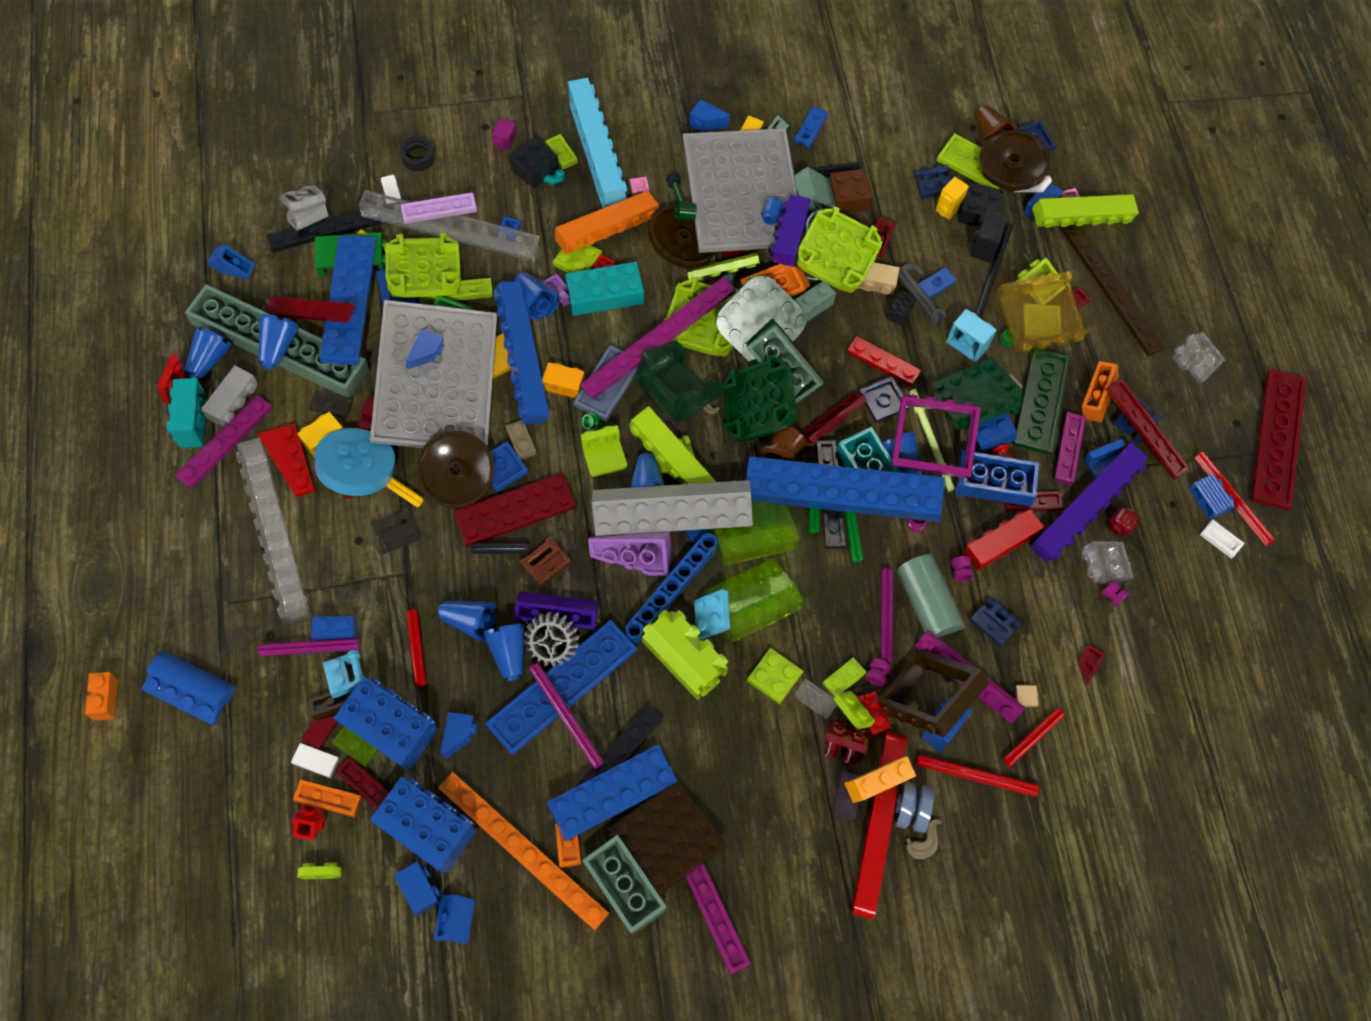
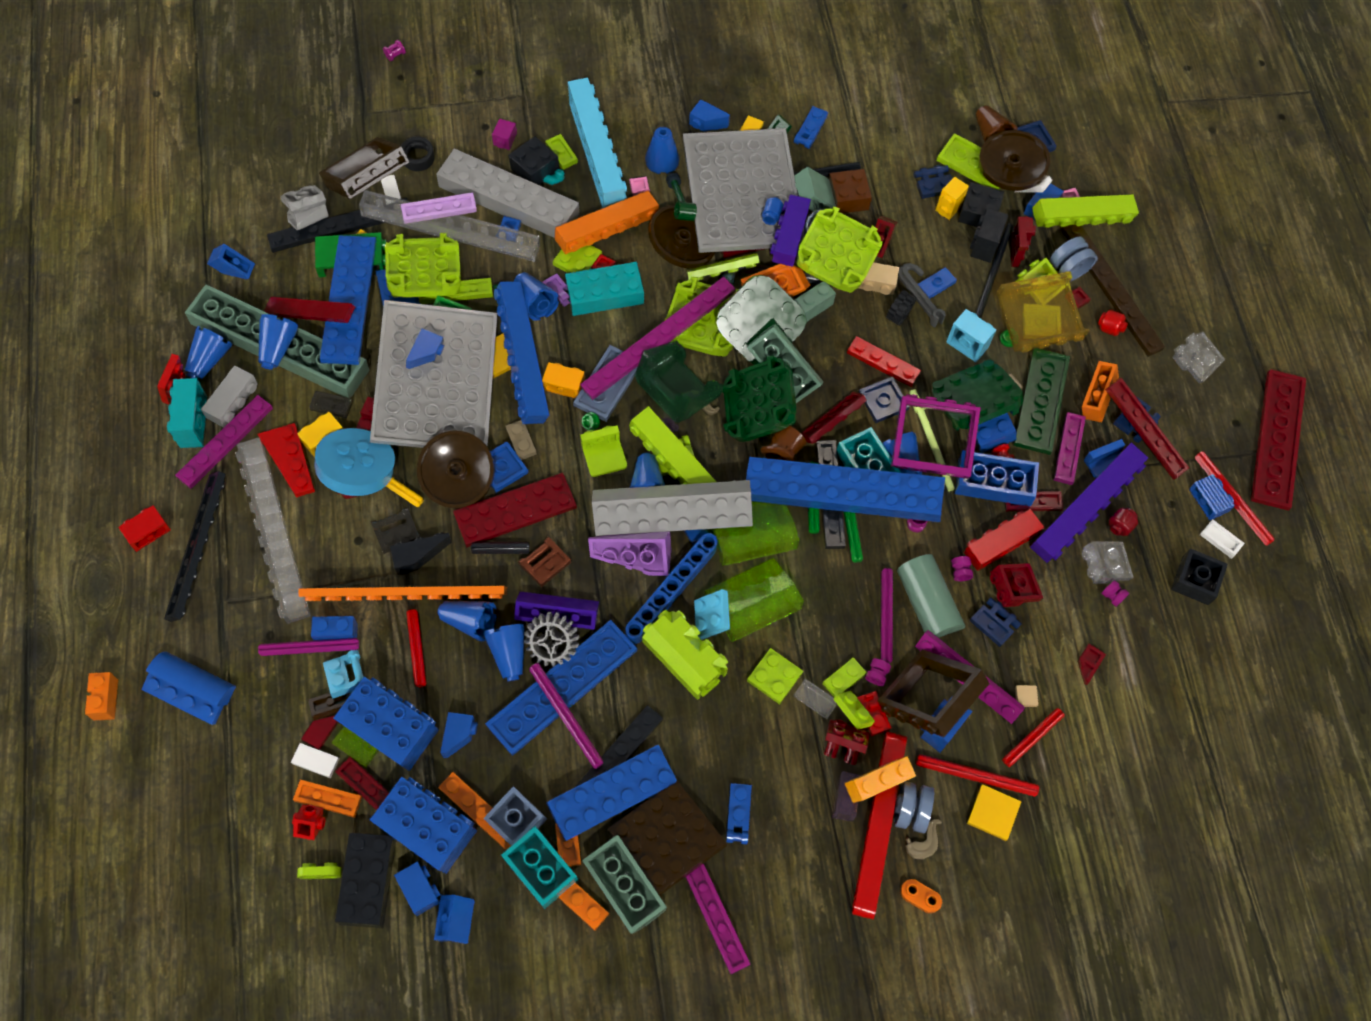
(144, 528): none -> red brick
(193, 552): none -> black plate
(364, 167): none -> window
(365, 880): none -> black brick
(394, 50): none -> magenta bush
(396, 593): none -> orange plate
(414, 554): none -> black slope
(506, 193): none -> light grey brick
(514, 816): none -> sand blue slope
(539, 867): none -> teal brick
(662, 152): none -> blue cone
(739, 813): none -> blue plate
(920, 898): none -> orange plate
(994, 812): none -> yellow tile
(1015, 584): none -> dark red plate
(1021, 239): none -> dark red plate
(1074, 257): none -> sand blue wheel
(1112, 322): none -> red head
(1199, 576): none -> black brick

